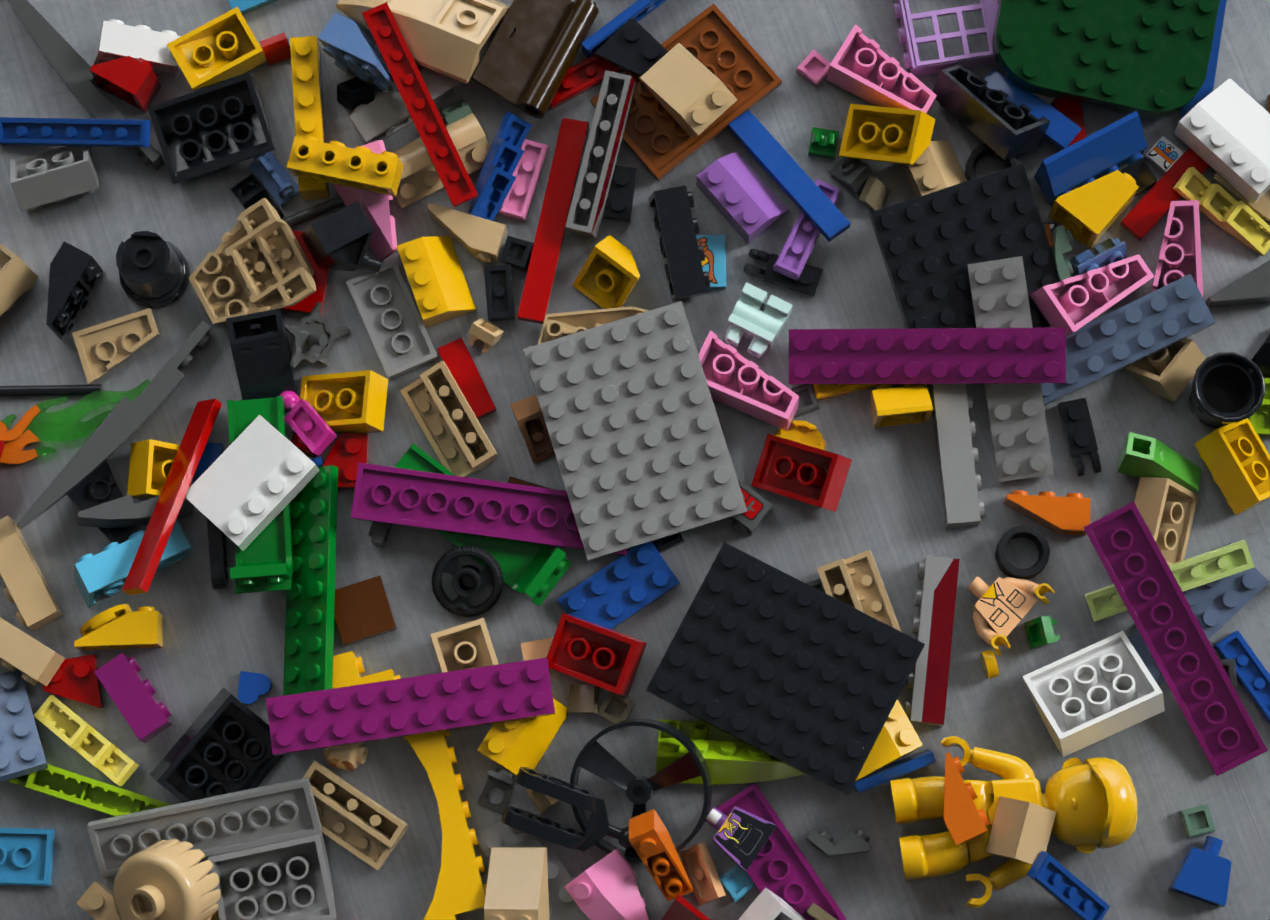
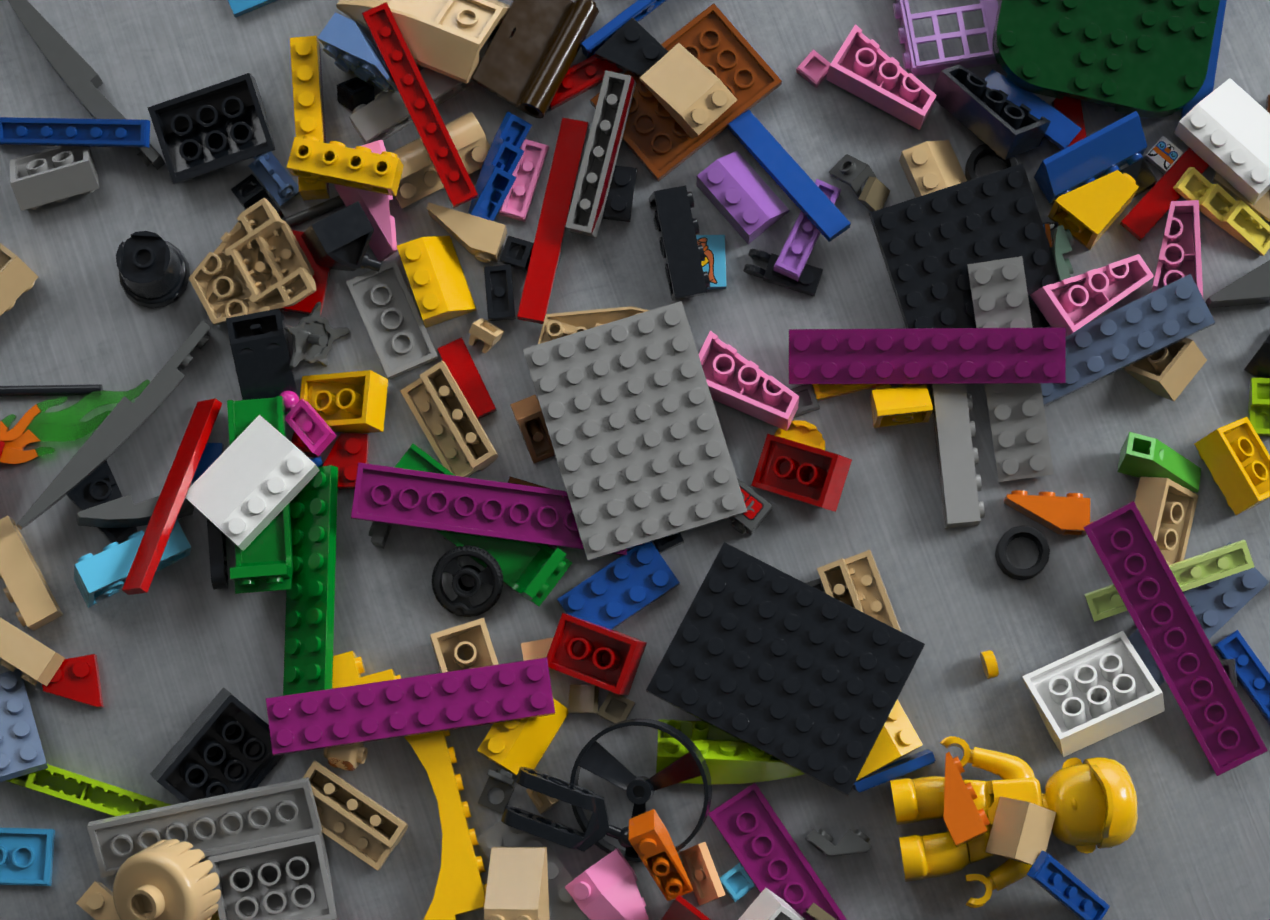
(70, 282): black slope -> none
(86, 740): light yellow slope -> none
(104, 617): yellow tile -> none
(113, 341): tan wing -> none
(122, 40): white wedge -> none
(128, 80): red slope -> none
(129, 631): yellow slope -> none
(134, 697): magenta brick -> none
(149, 467): yellow slope -> none
(217, 50): yellow slope -> none
(253, 686): blue tile -> none
(276, 48): red slope -> none
(362, 611): reddish brown tile -> none
(455, 111): sand green tile -> none
(608, 274): yellow slope -> none
(740, 835): black torso -> none
(753, 323): light aqua hips -> none
(823, 143): green tile -> none
(886, 134): yellow slope -> none
(935, 630): brick -> none
(1003, 607): light nougat torso -> none
(1041, 632): green tile -> none
(1079, 434): black hinge -> none
(1107, 253): medium blue hinge -> none
(1197, 821): sand green tile -> none
(1204, 874): blue torso -> none
(1226, 389): black piece -> none

